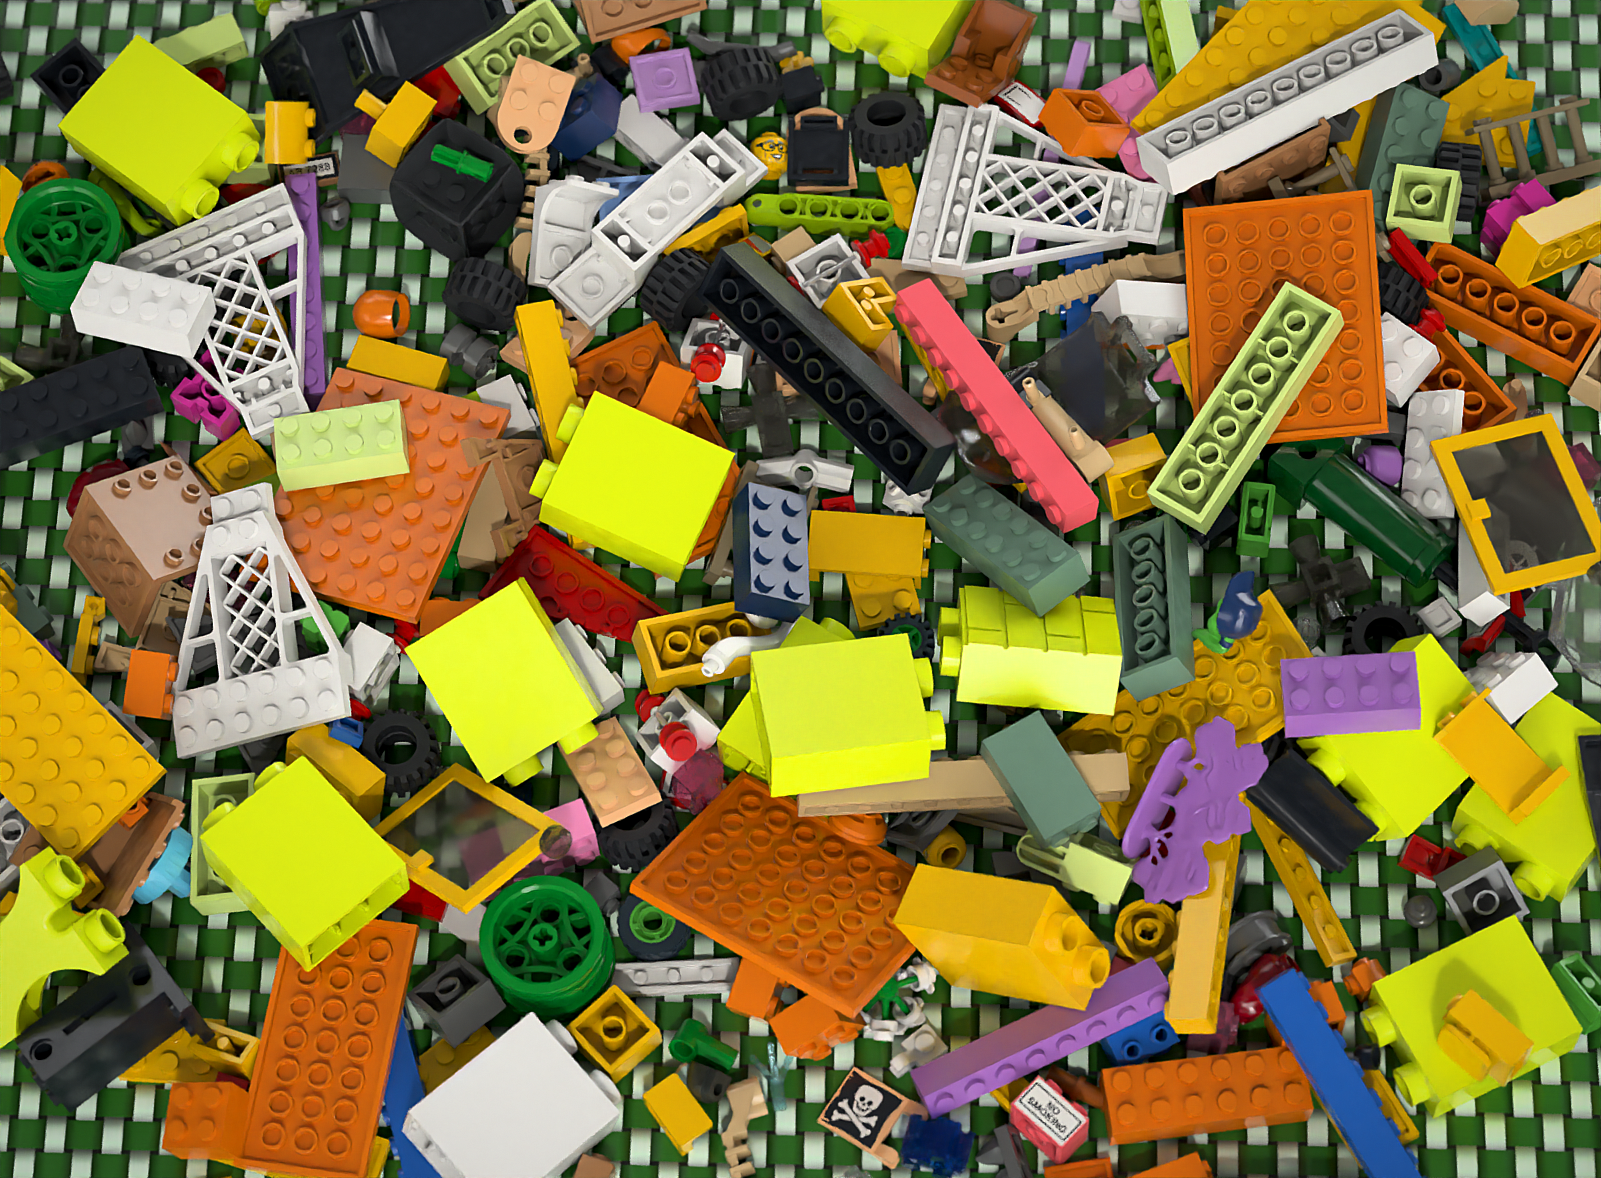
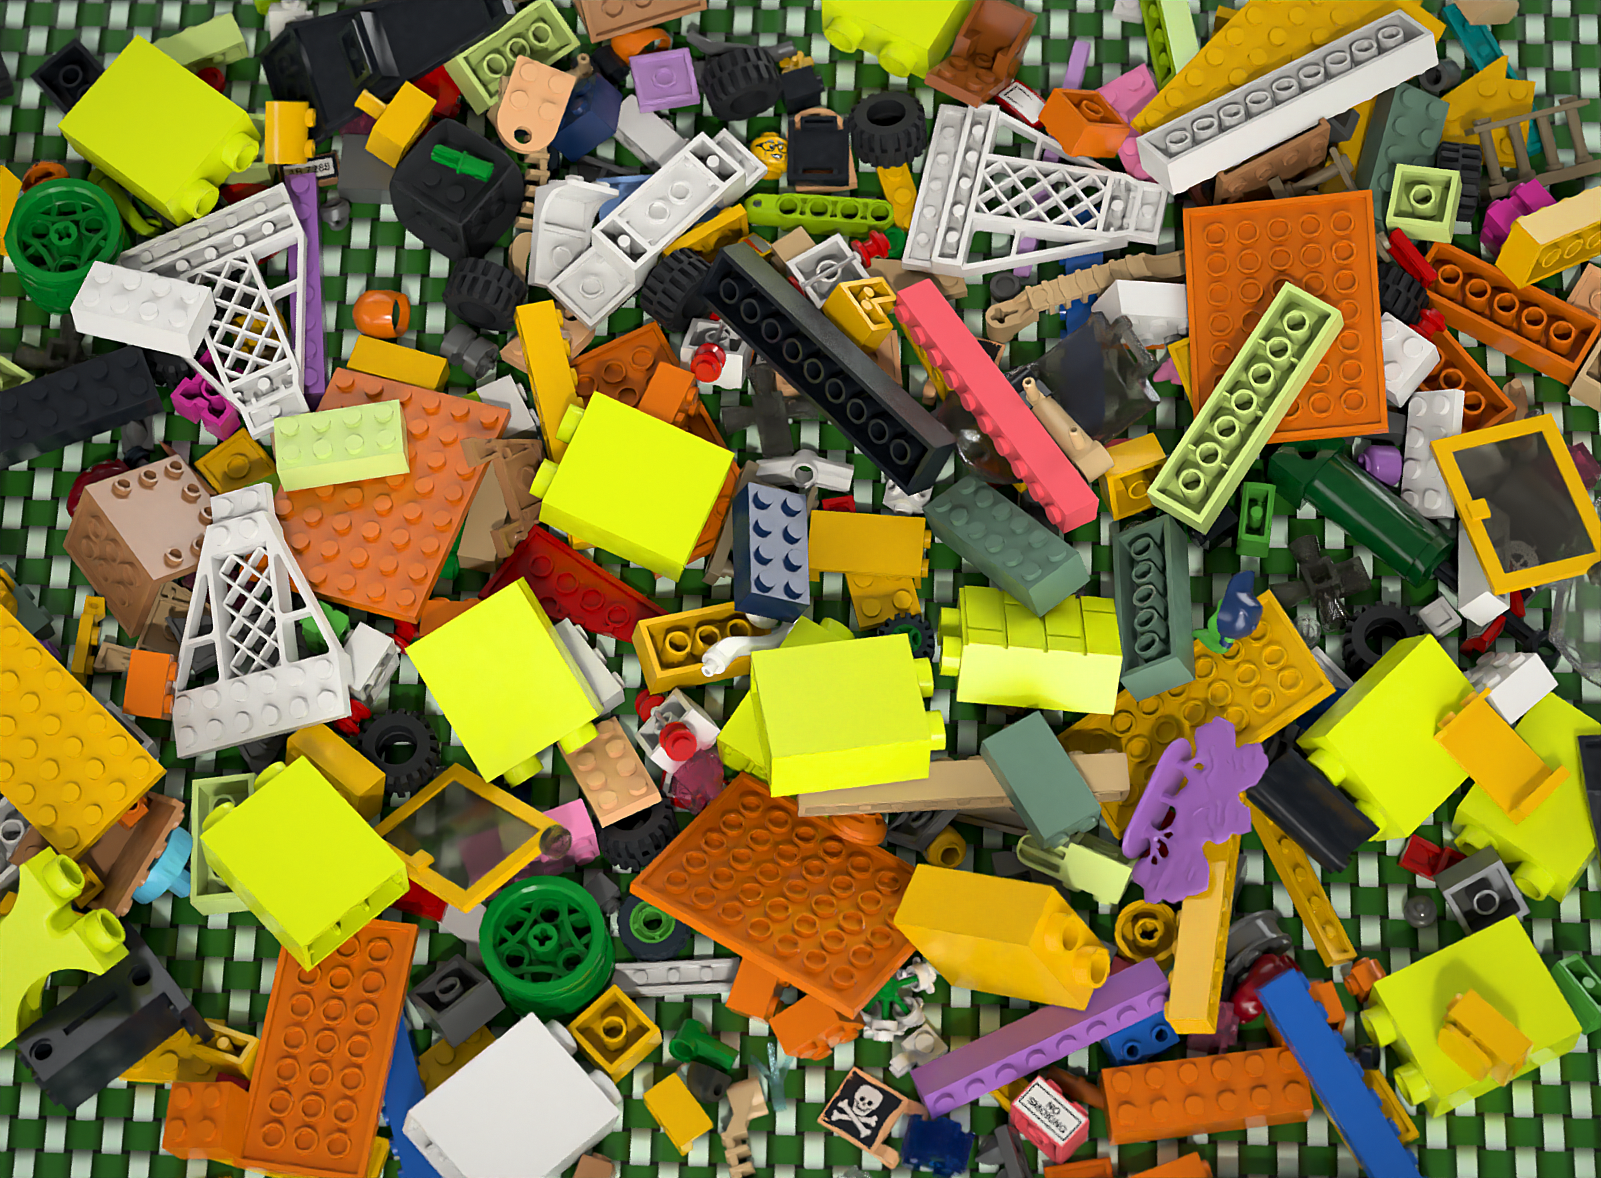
(347, 731): blue tile -> none
(1350, 694): medium lavender brick -> none

